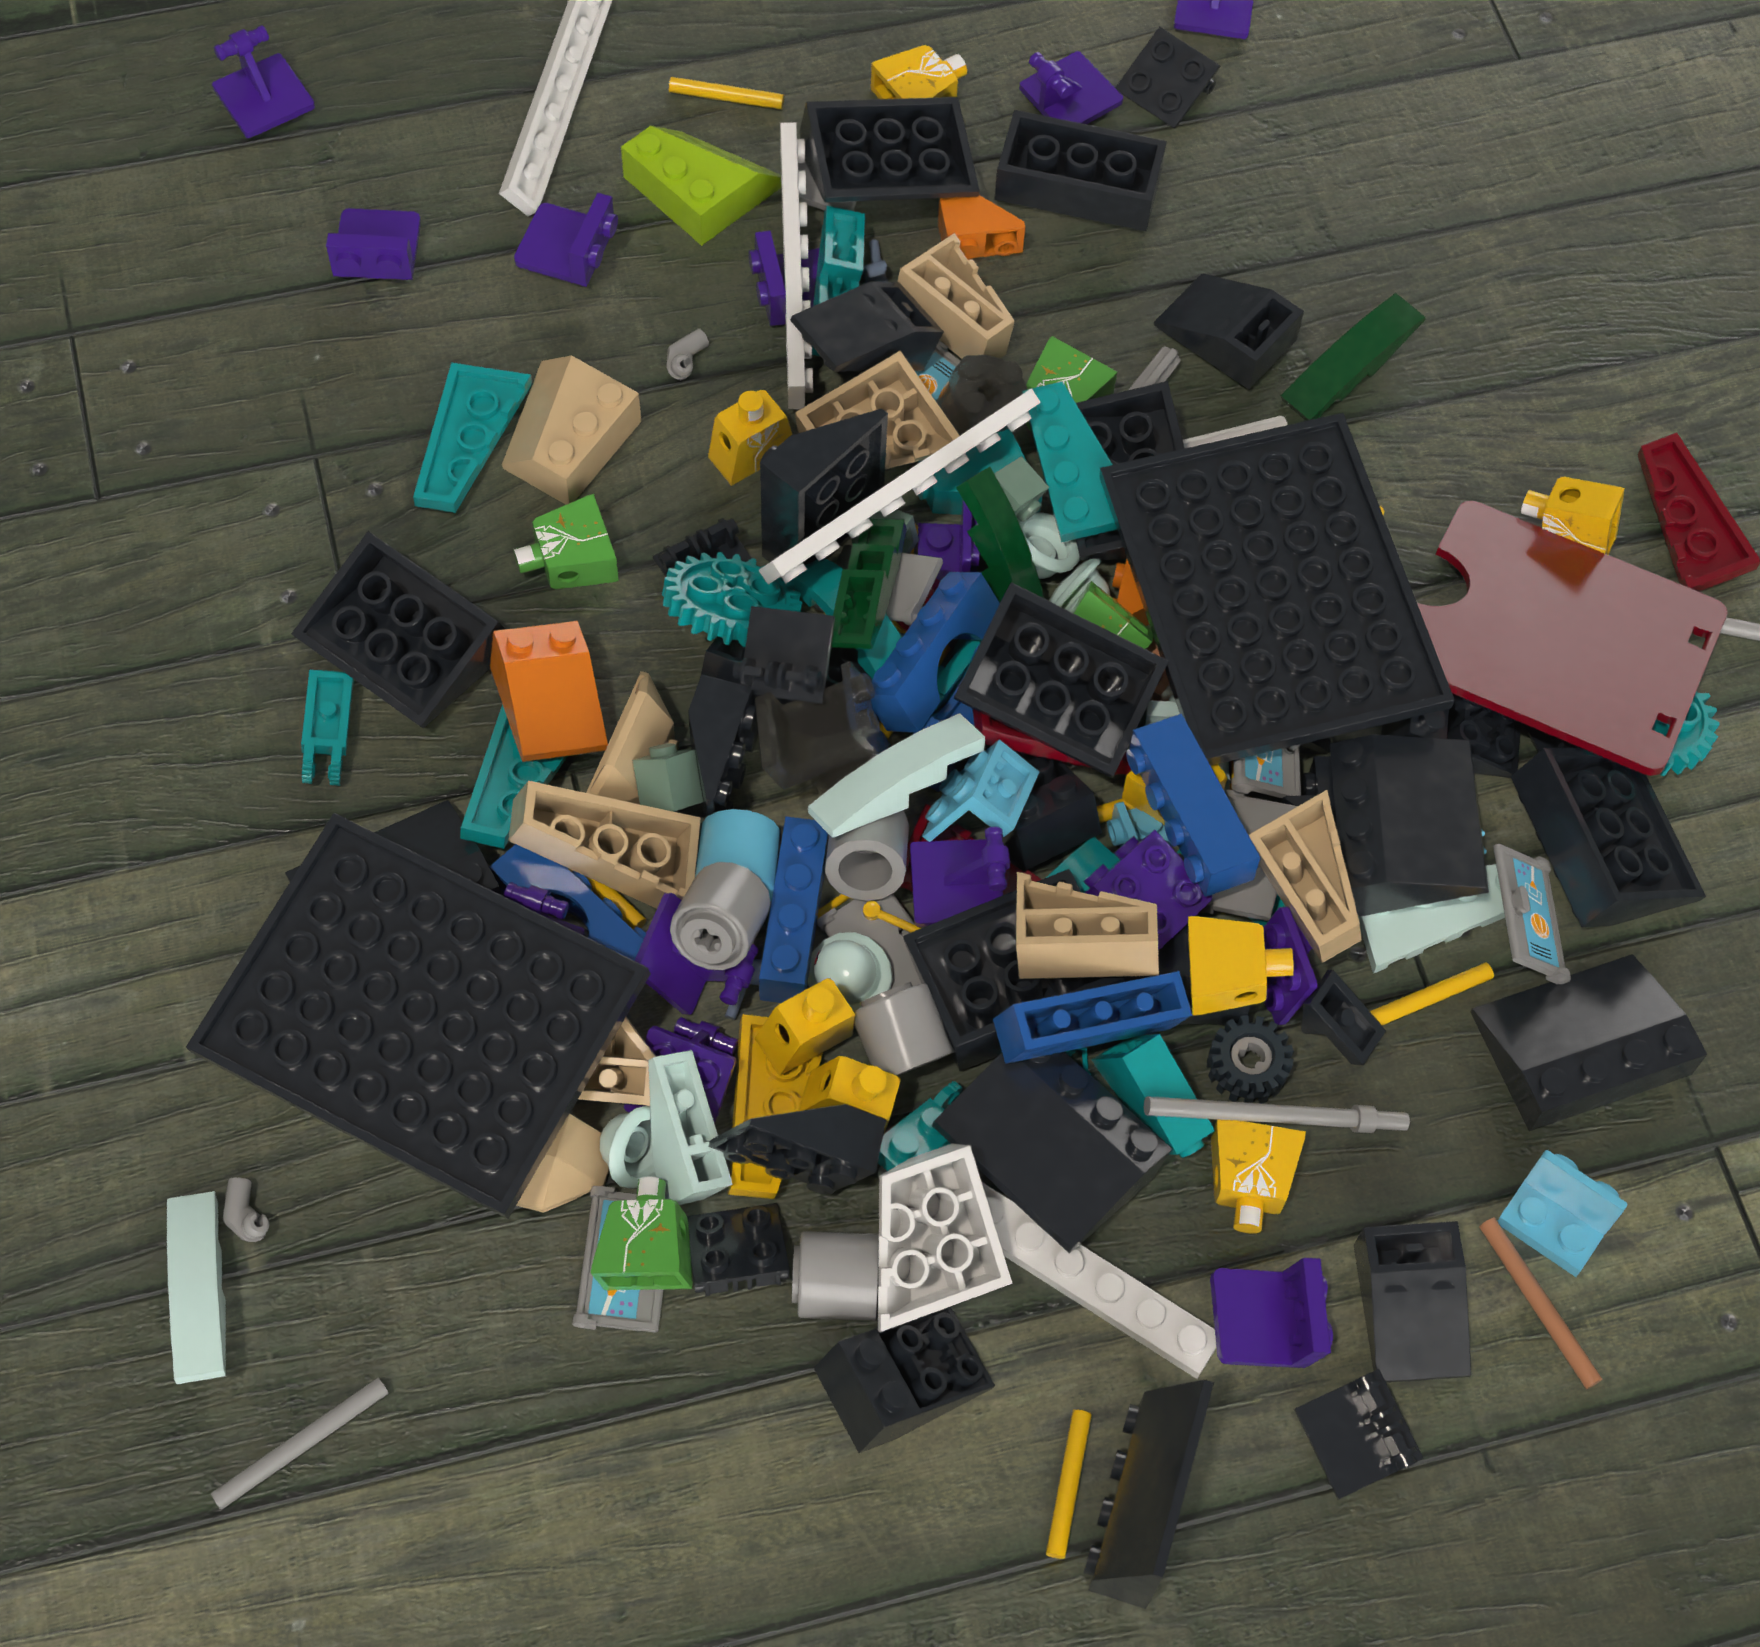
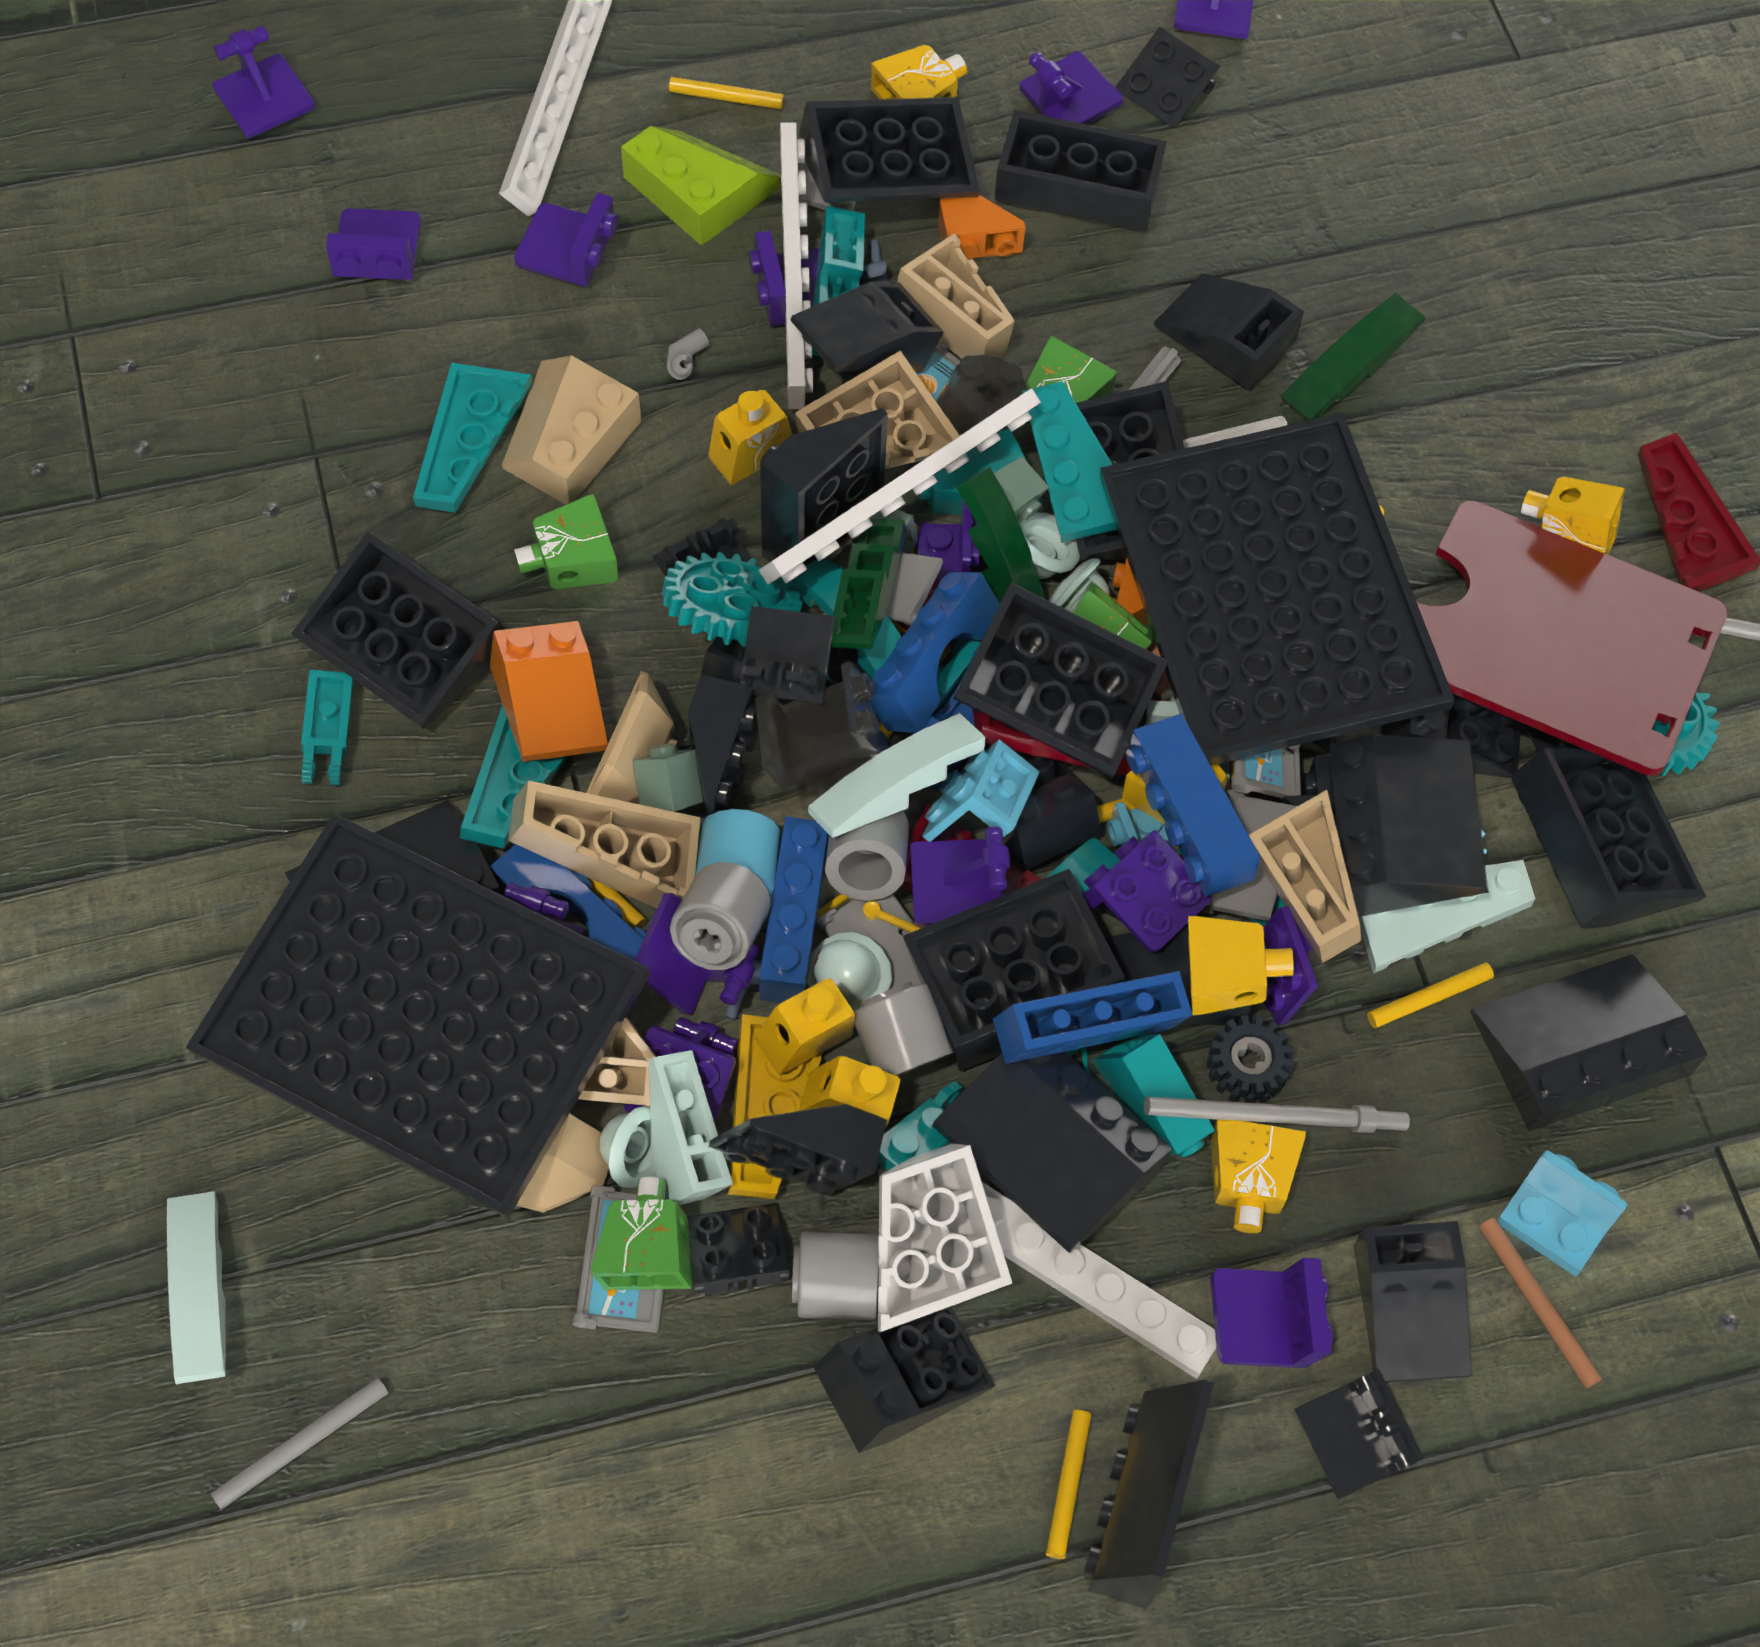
(239, 1215): light grey arm -> none
(1082, 933): tan wedge -> none
(1342, 1018): black slope -> none
(1530, 913): light grey door -> none

